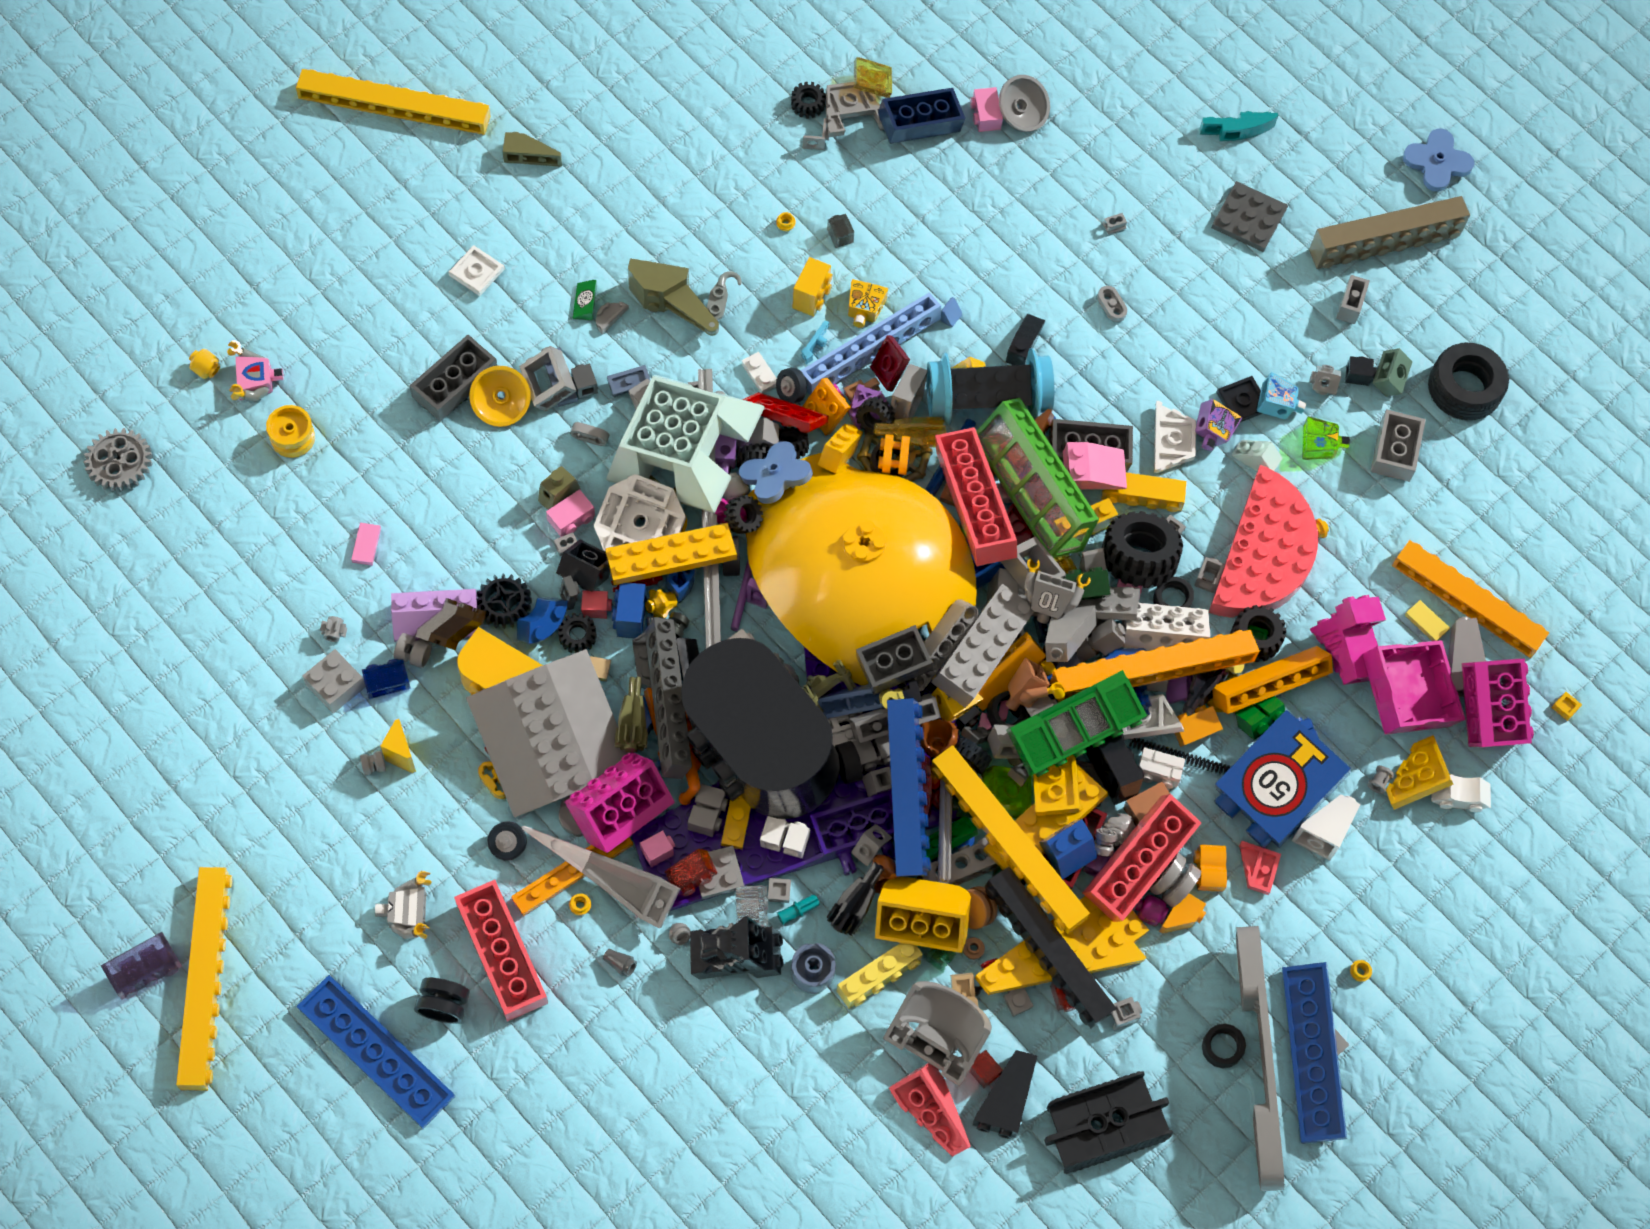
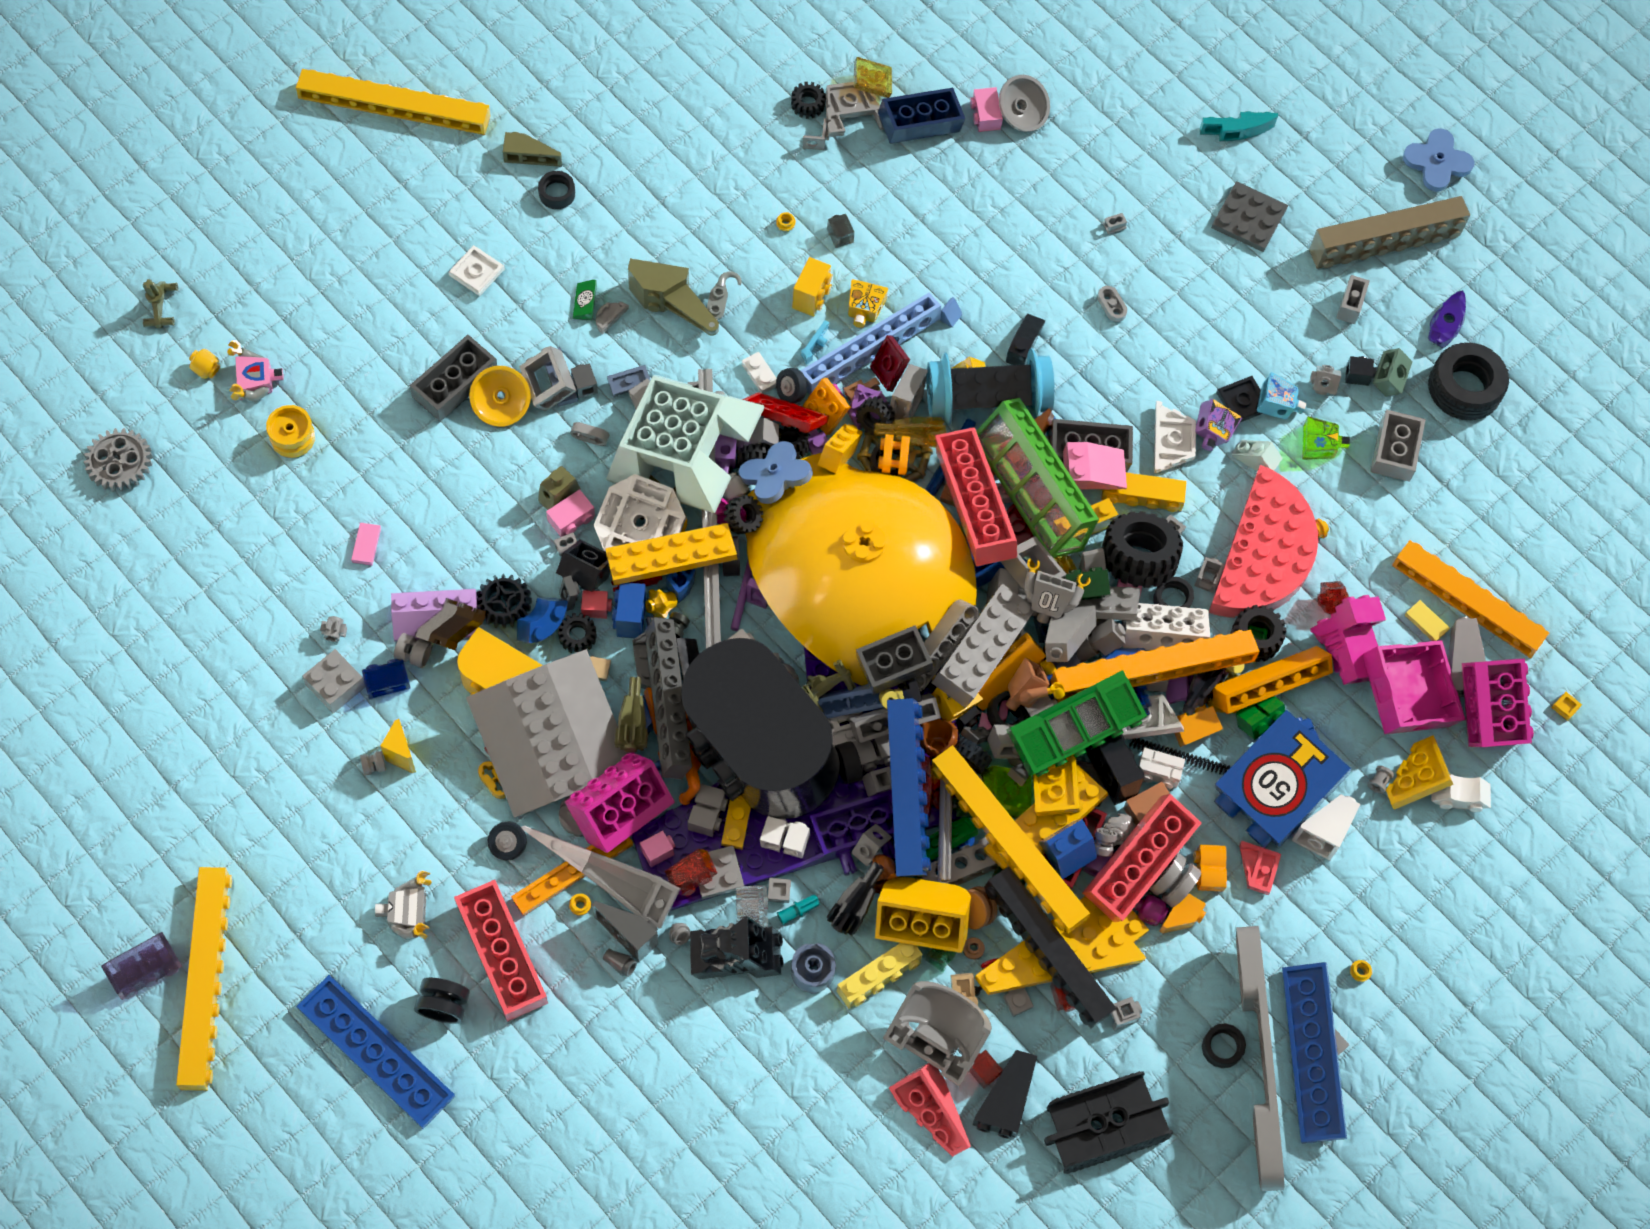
(155, 296): none -> olive axle
(556, 177): none -> black tyre
(630, 930): none -> dark grey slope
(816, 441): none -> medium lavender plate
(1331, 595): none -> clear red brick
(1441, 332): none -> dark purple piece

